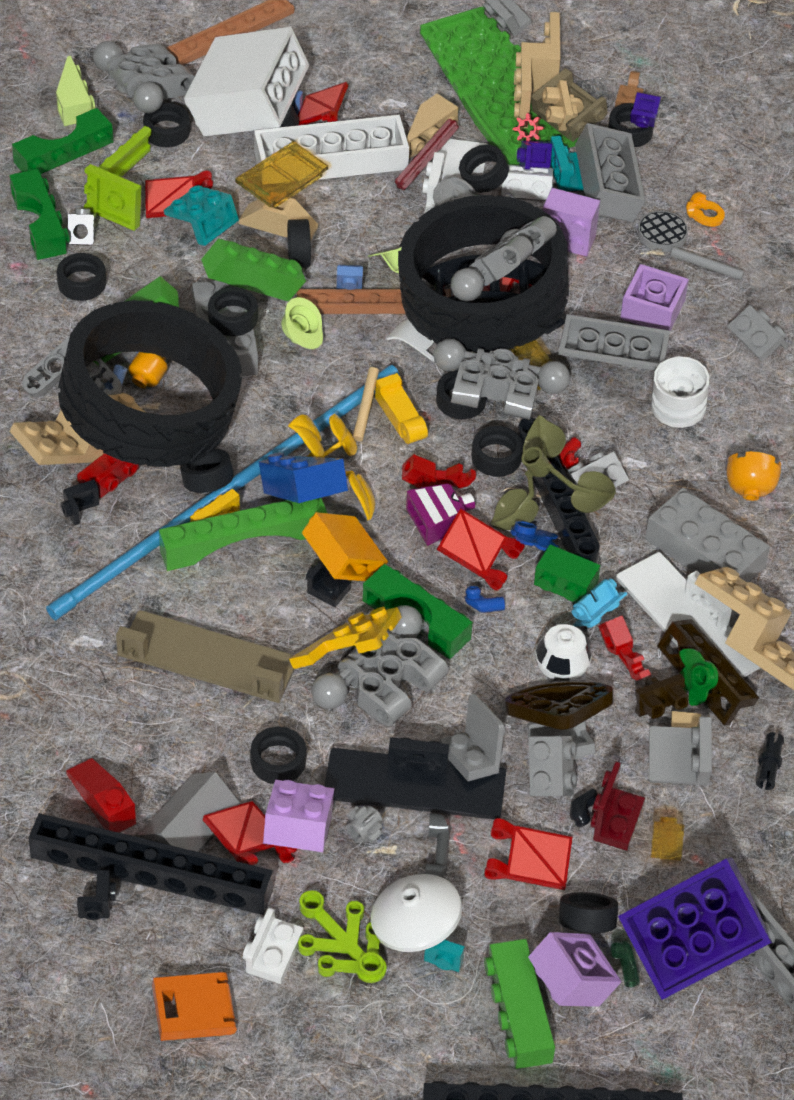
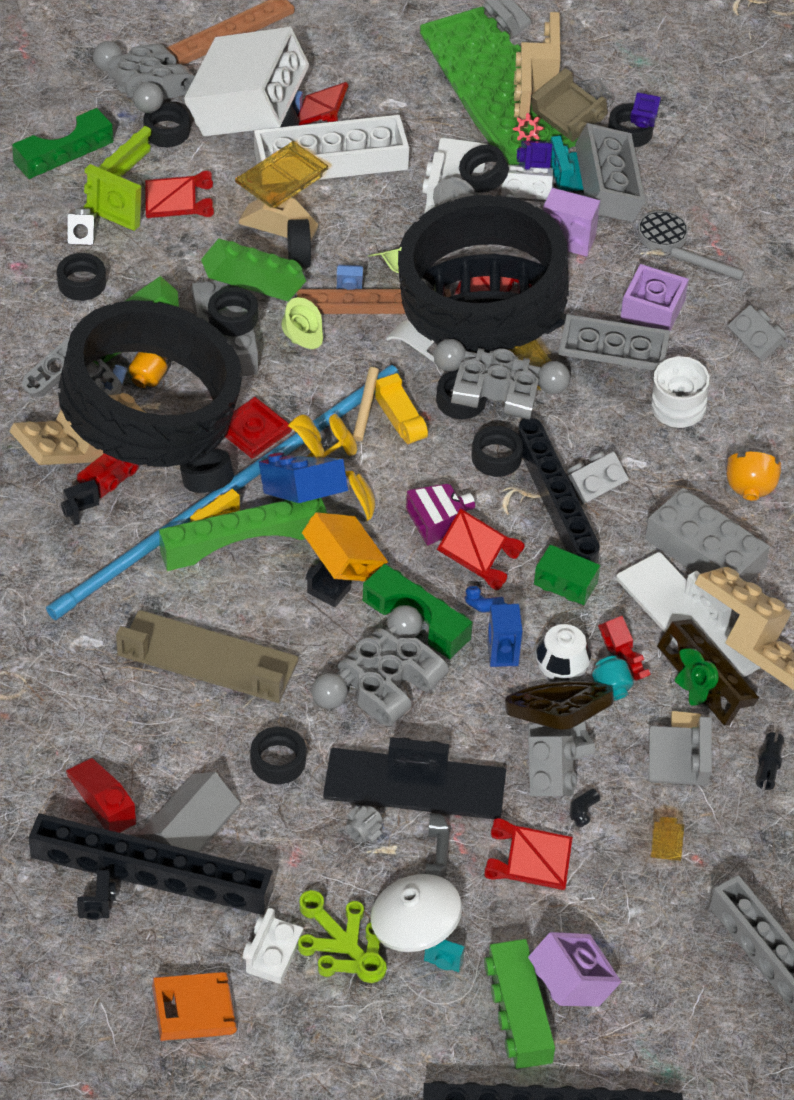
(46, 233): green arch -> none
(72, 94): yellowish green slope -> none
(206, 210): teal bracket -> none
(242, 833): flag -> none
(256, 428): none -> red tile
(298, 815): lavender brick -> none
(360, 630): yellow wing -> none
(424, 473): red piece -> none
(426, 154): axle -> none
(428, 120): tan slope -> none
(479, 748): light grey bracket -> none
(502, 258): light grey connector -> none
(504, 635): none -> blue brick
(528, 535): blue plate -> none
(544, 442): olive plant -> none
(564, 107): tan hips -> none
(567, 455): red arm -> none
(588, 912): black tyre -> none
(590, 611): medium azure hinge -> none
(614, 673): none -> teal head
(615, 812): dark red bracket -> none
(628, 93): medium nougat plate -> none
(628, 963): clear green arm -> none
(661, 694): dark brown hips -> none
(696, 928): dark purple slope -> none
(699, 201): light orange piece -> none

